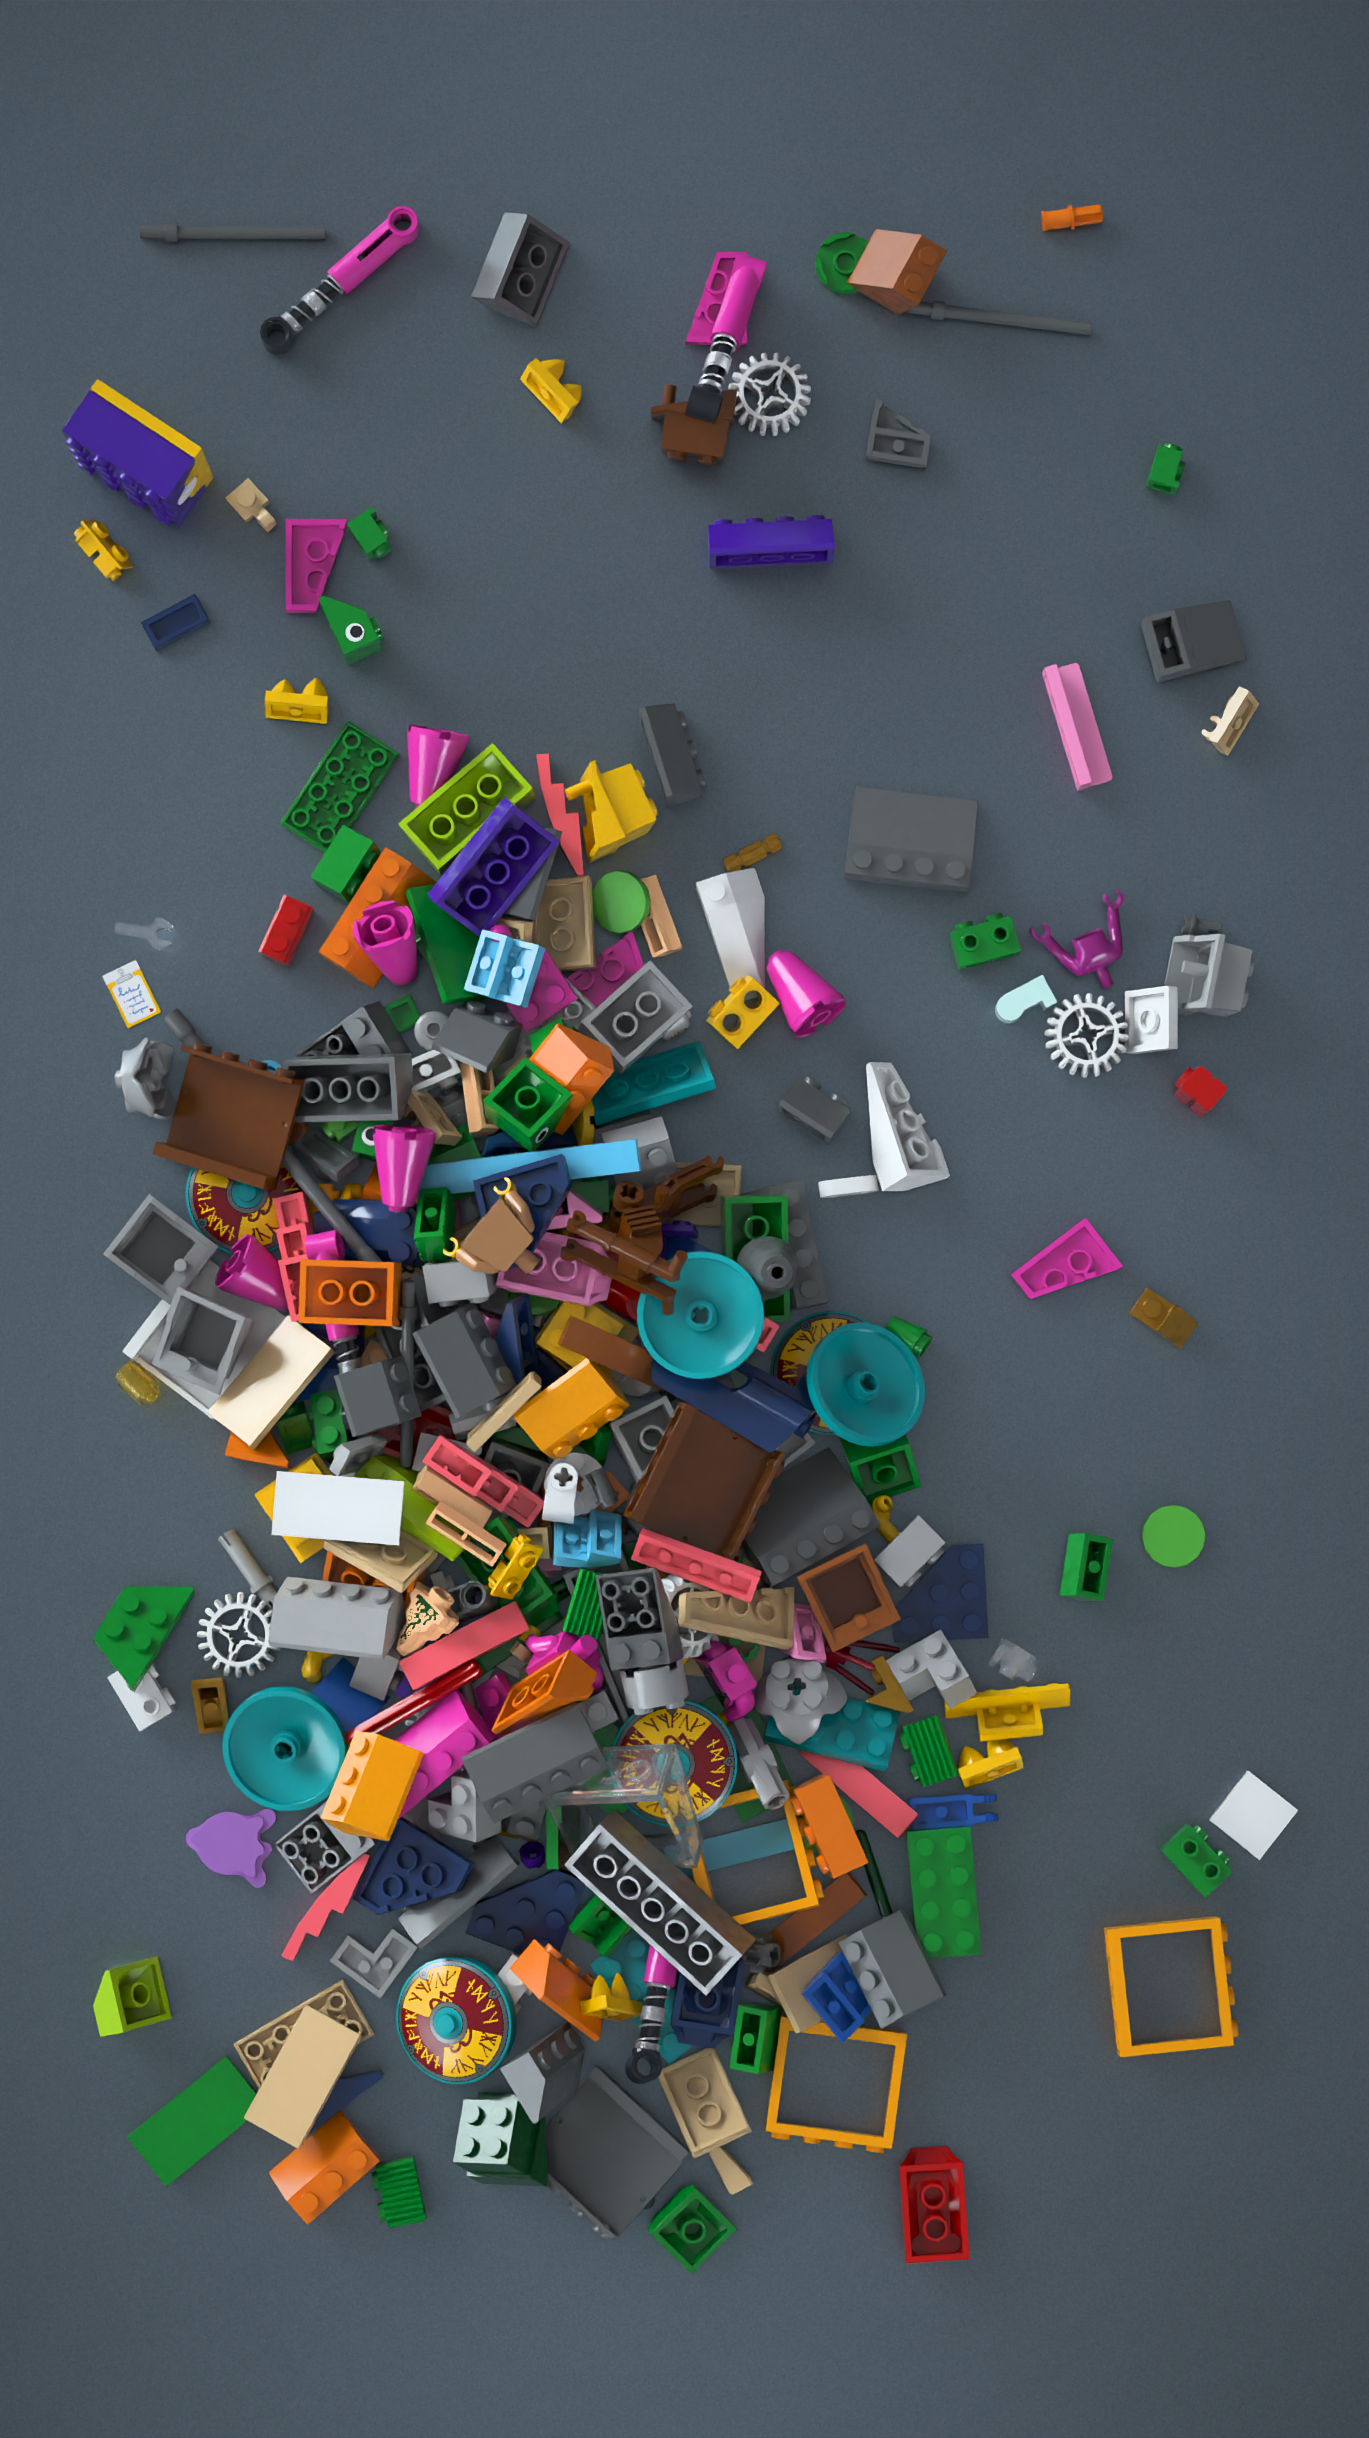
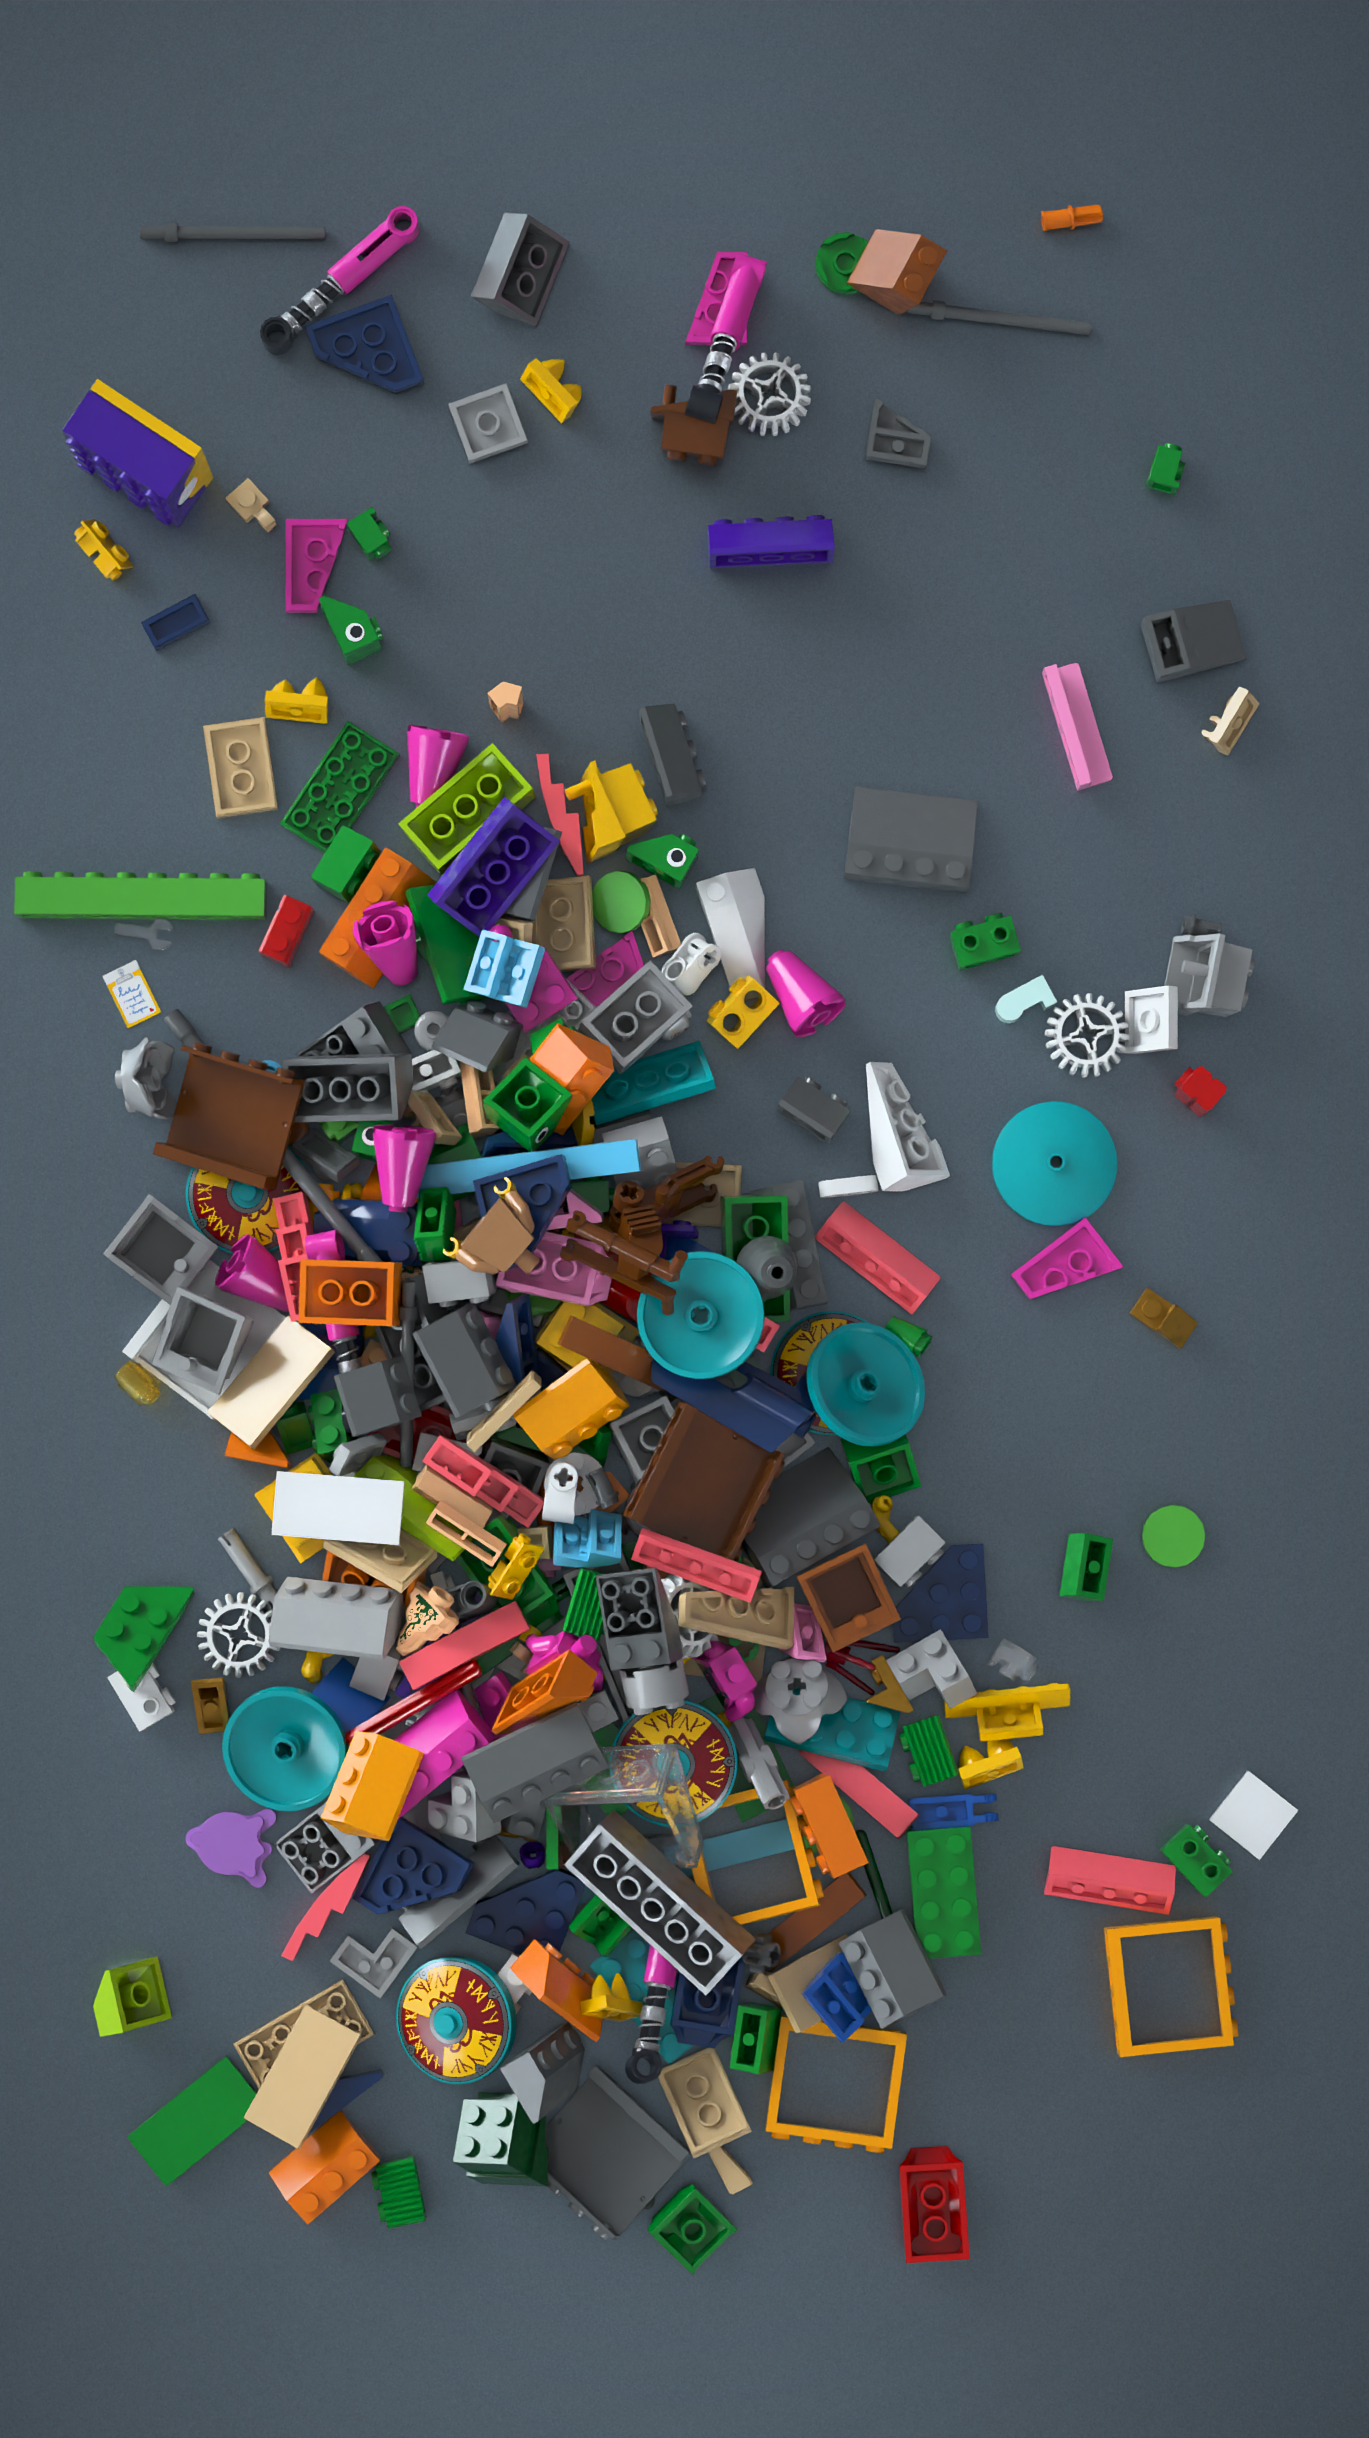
(141, 897): none -> bright green brick
(240, 767): none -> tan tile
(368, 344): none -> dark blue plate
(487, 423): none -> light grey plate
(506, 701): none -> light nougat piece
(666, 857): none -> green slope
(689, 966): none -> white piece
(752, 853): pearl gold axle -> none
(877, 1257): none -> coral panel
(1030, 1181): none -> teal dish
(1092, 948): magenta piece -> none
(1110, 1880): none -> coral panel

